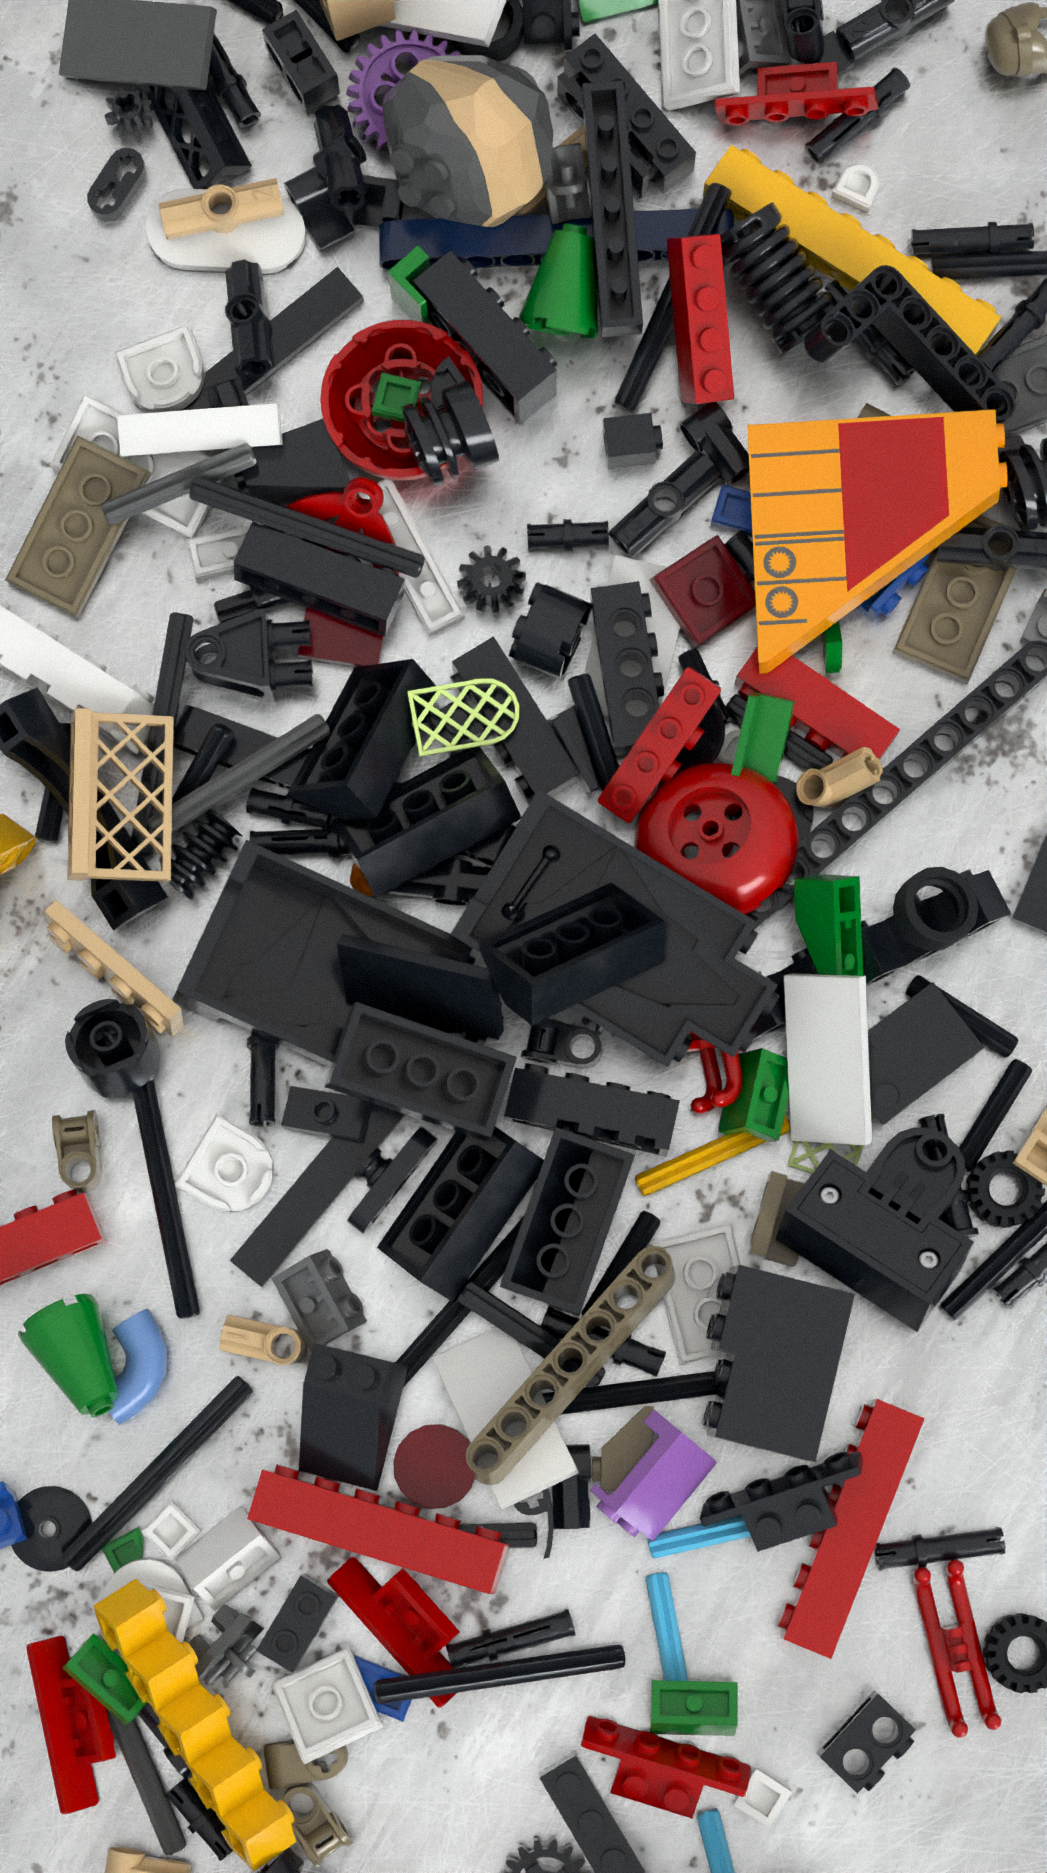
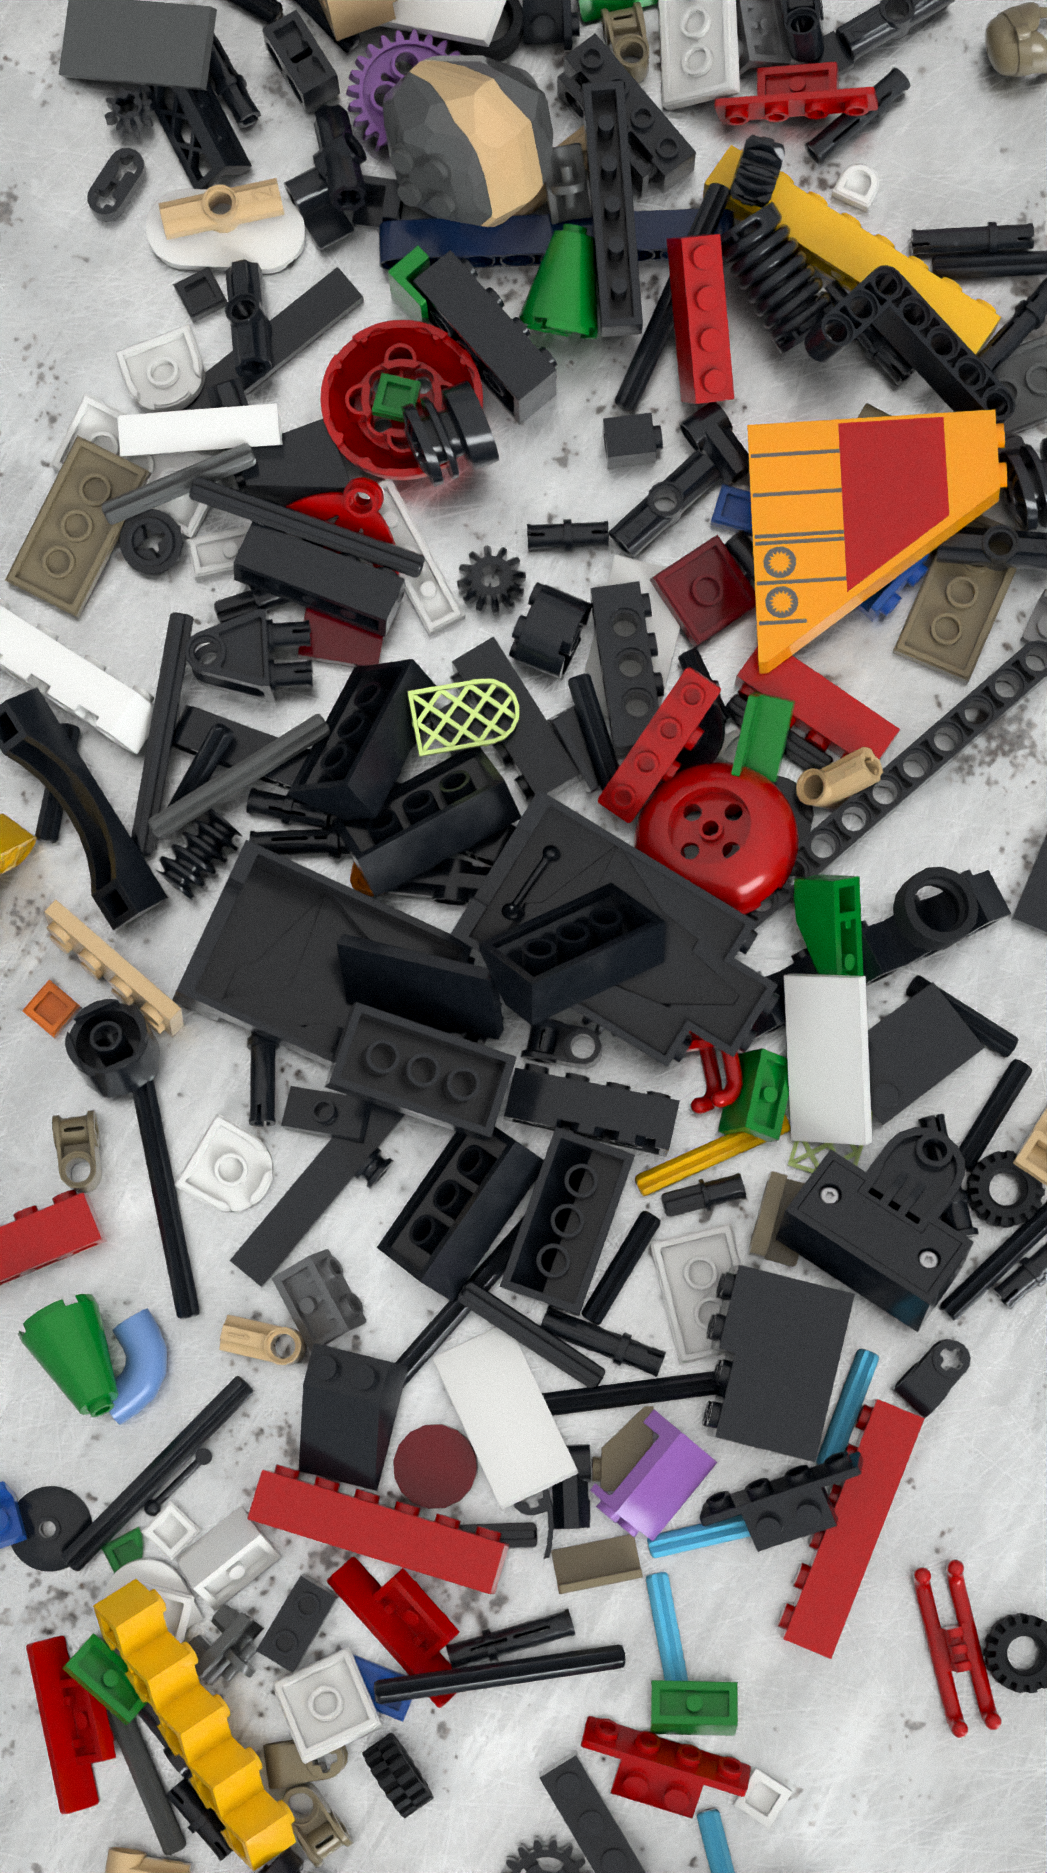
(52, 1009): none -> orange tile
(83, 796): tan fence -> none
(134, 534): none -> black gear
(200, 294): none -> black tile
(203, 1457): none -> black hinge
(392, 1180): black beam -> none
(397, 1775): none -> black tyre
(445, 376): black tile -> none
(569, 1384): dark tan beam -> none
(596, 1563): none -> dark tan panel
(626, 36): none -> dark tan piece
(703, 1195): none -> black axle
(757, 171): none -> black gear
(832, 648): green tile -> none
(849, 1404): none -> medium azure axle
(858, 1734): black brick -> none
(927, 1382): none -> black piece
(939, 1548): black pin -> none

